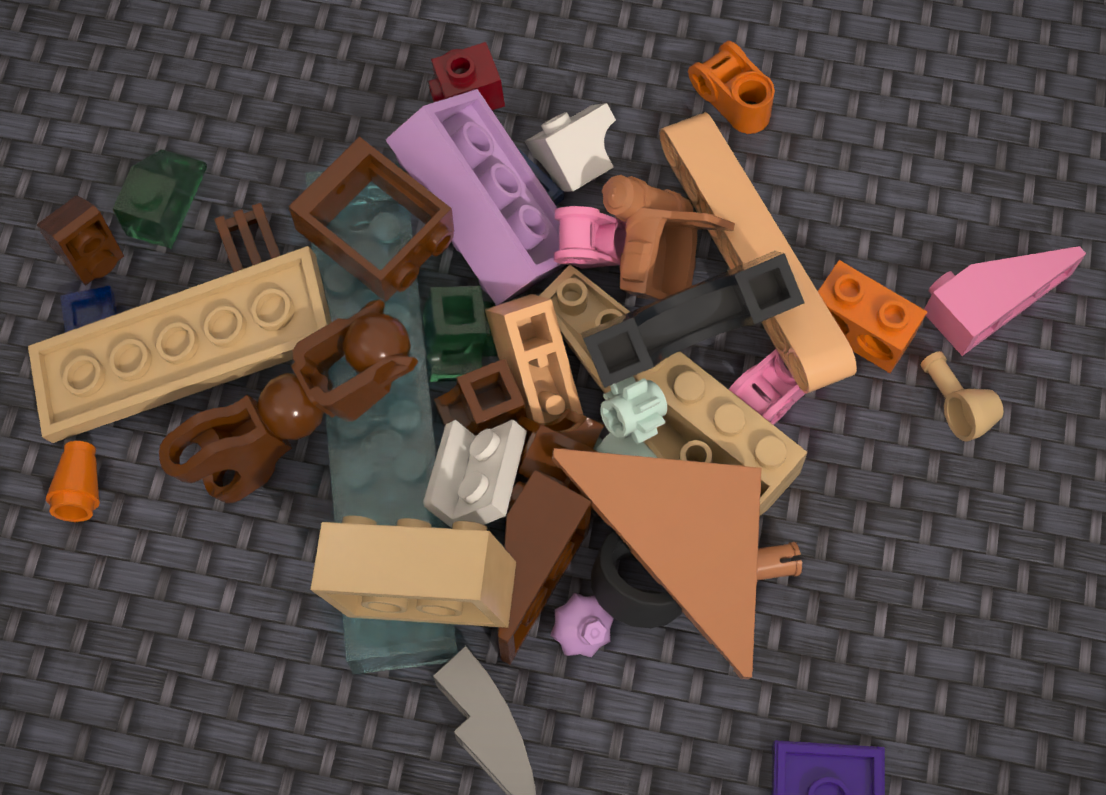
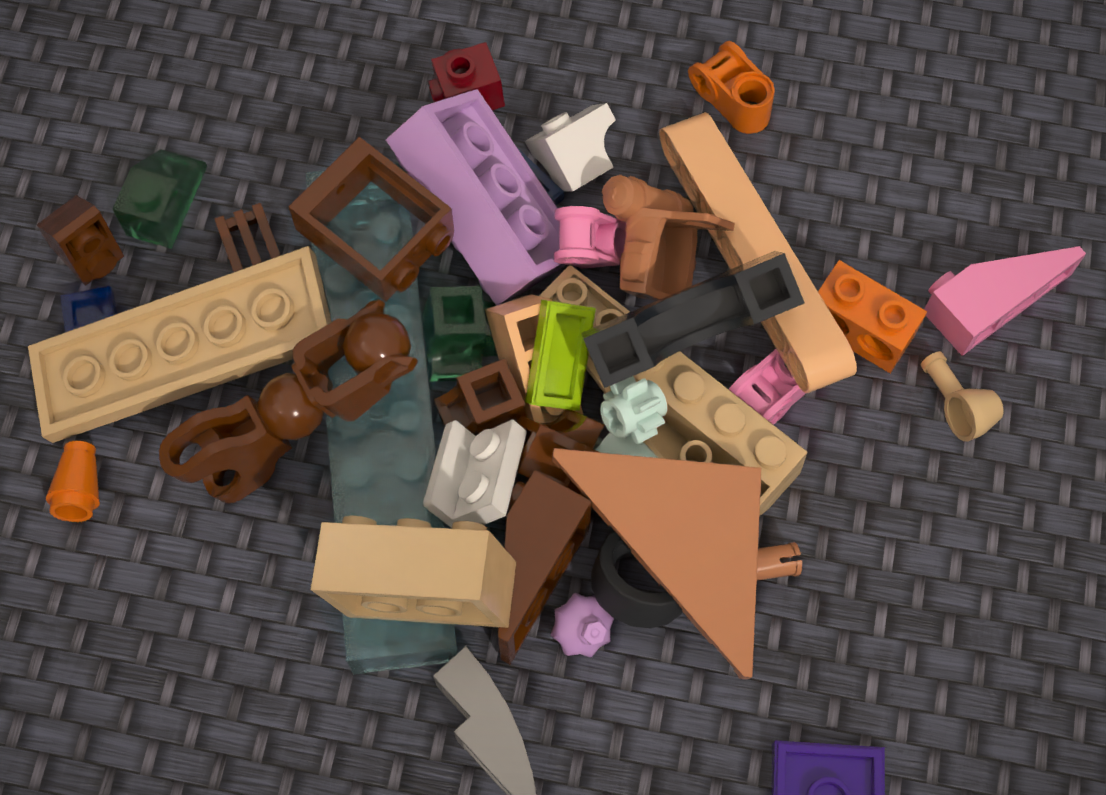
(559, 355): none -> lime tile

